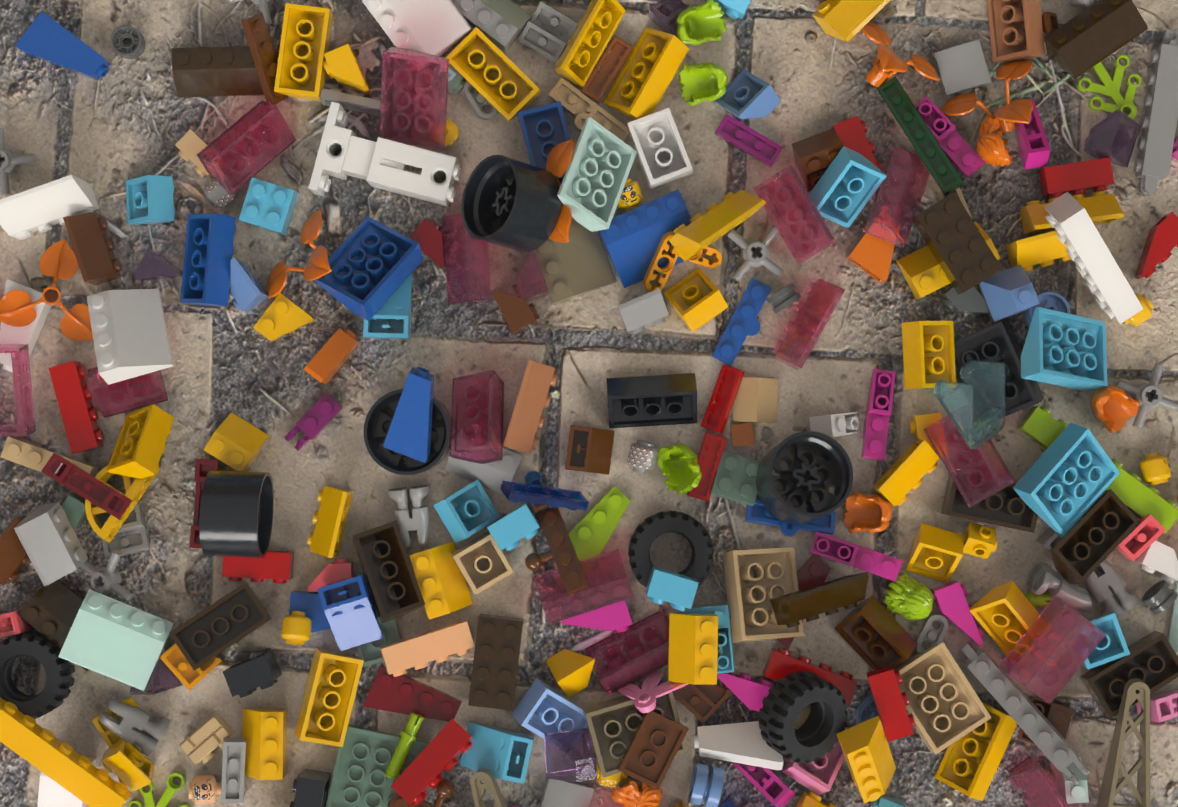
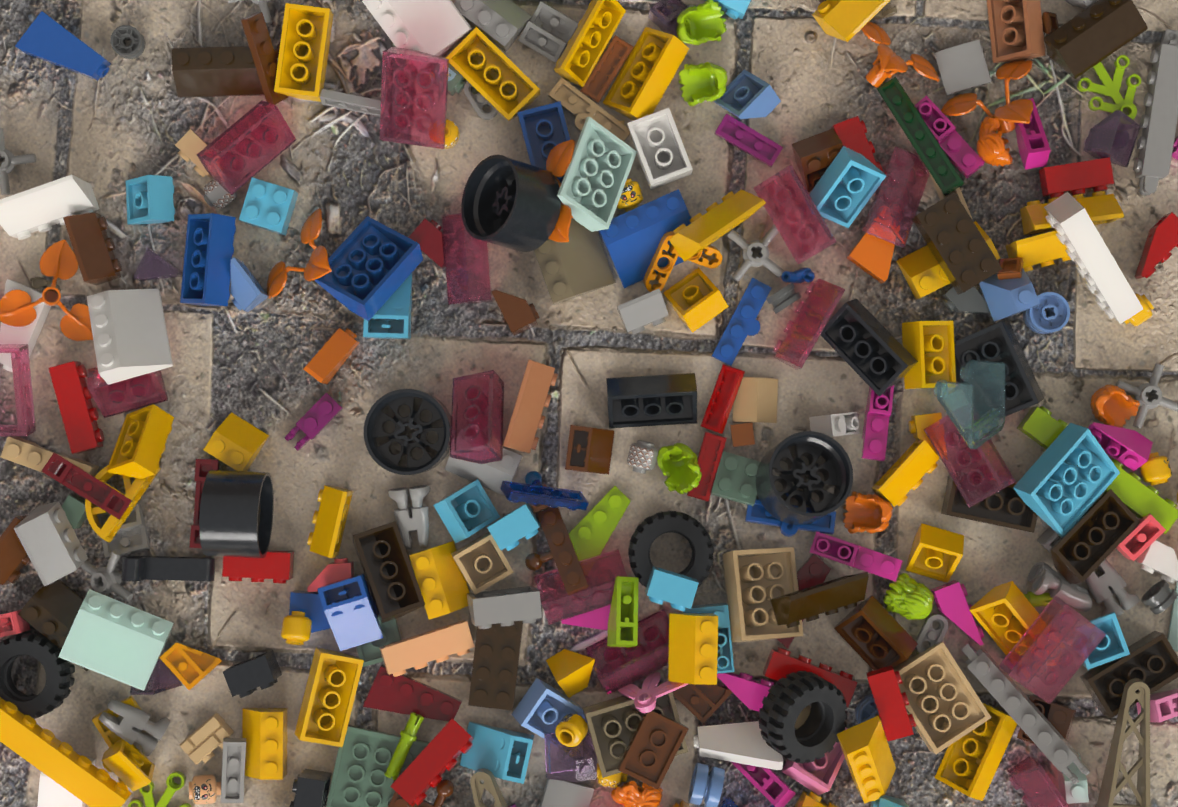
(168, 568): none -> black beam
(220, 626): dark brown brick -> none
(281, 318): yellow wing -> none
(344, 67): yellow slope -> none
(382, 163): white brick -> none
(412, 420): blue slope -> none
(504, 606): none -> light grey slope
(529, 280): clear pink slope -> none
(571, 730): none -> yellow head
(624, 613): none -> lime slope
(798, 276): none -> blue arm
(867, 347): none -> black slope
(979, 540): yellow brick -> none
(1011, 268): none -> dark orange tile
(1065, 351): medium azure slope -> none
(1122, 444): none -> dark pink slope

